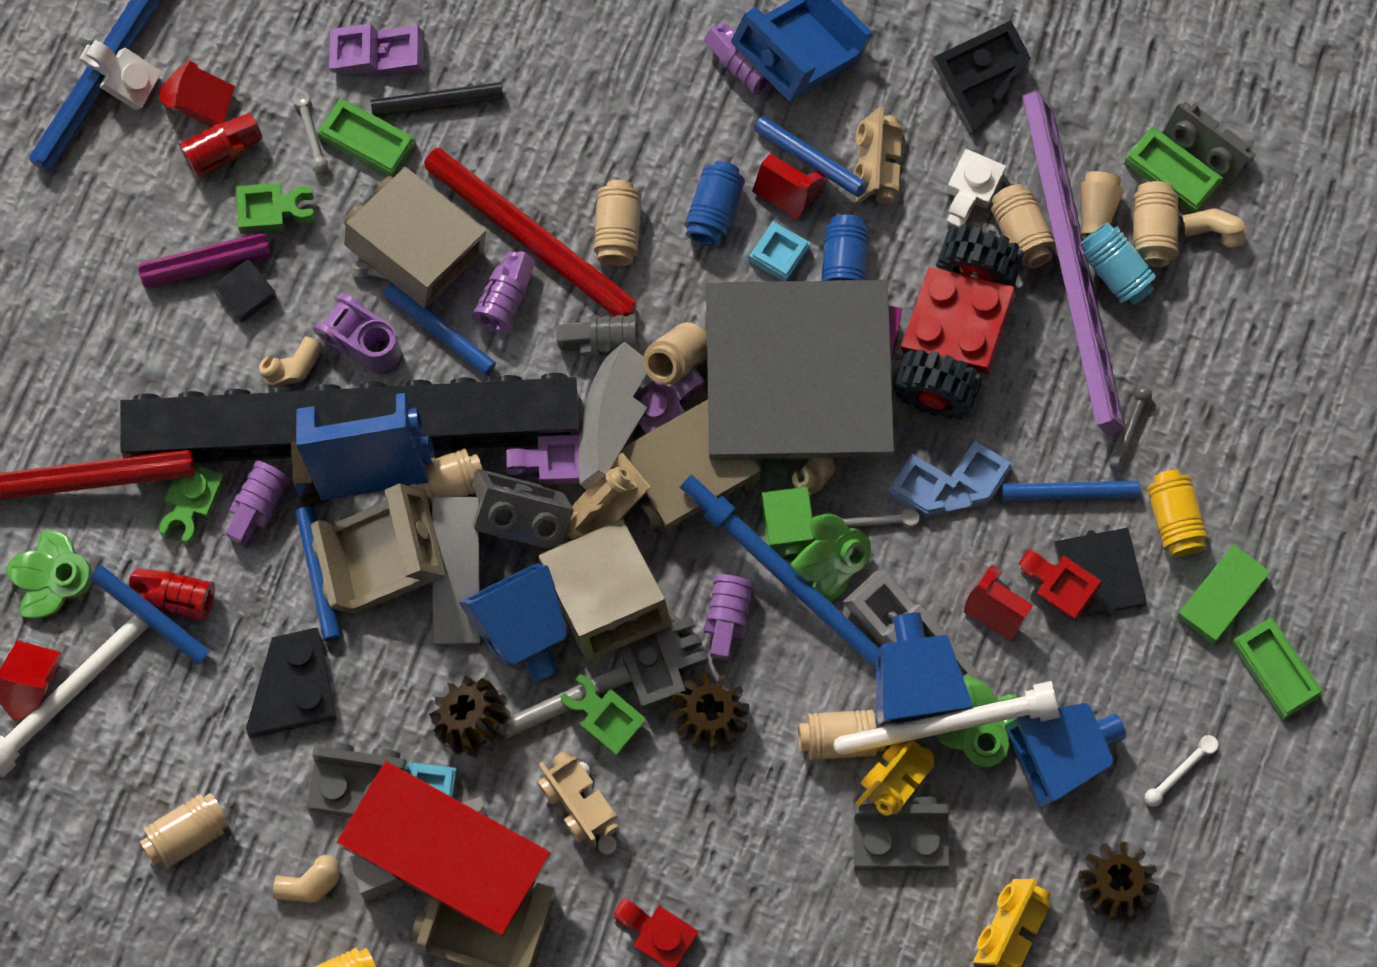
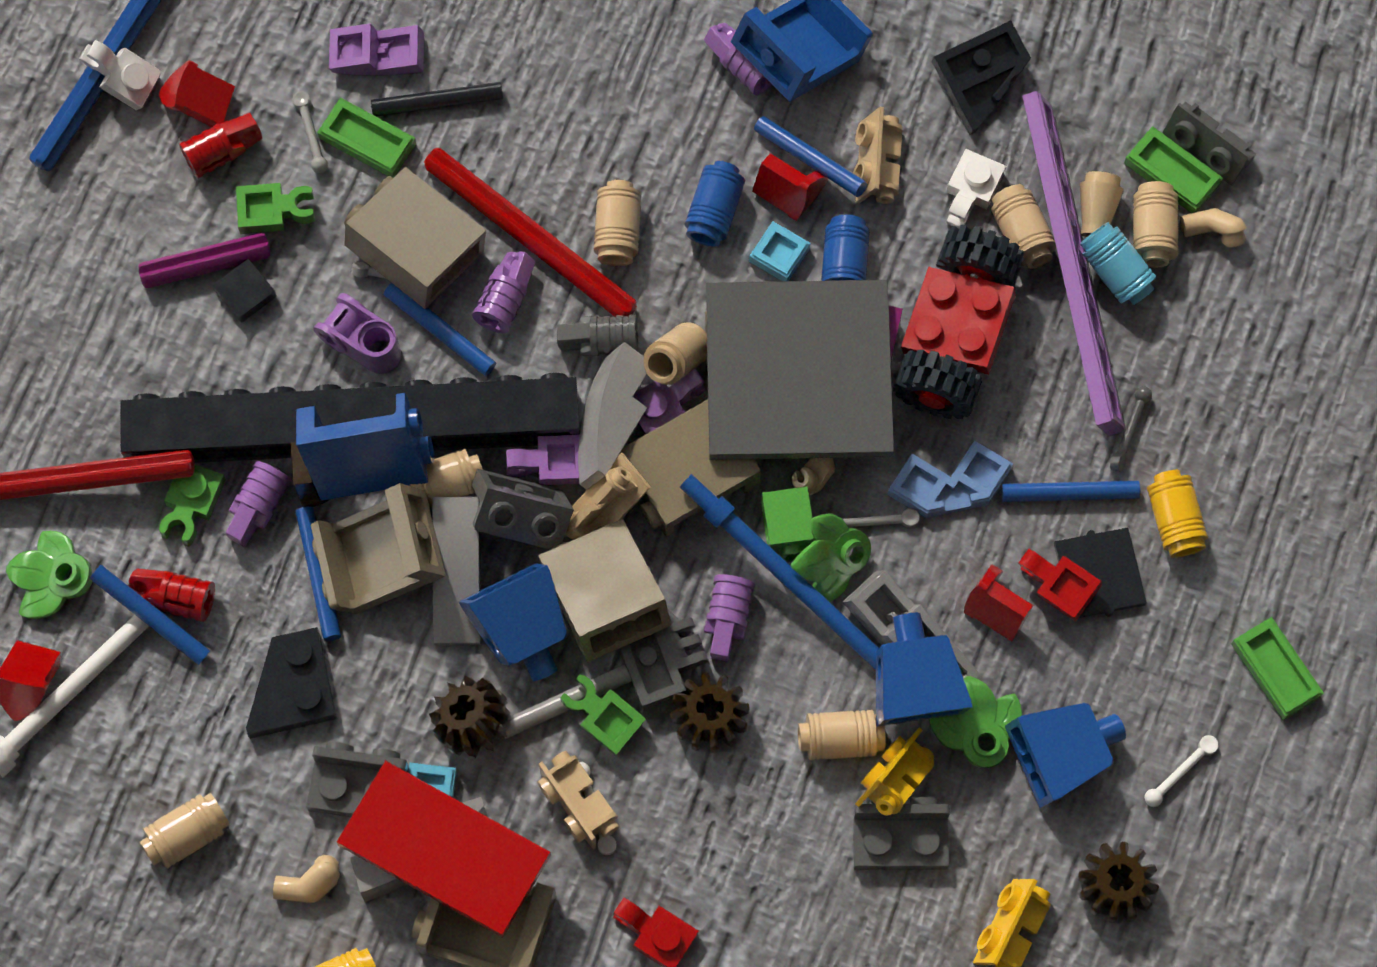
(291, 370): tan arm -> none
(1036, 703): white piece -> none
(1223, 594): bright green tile -> none

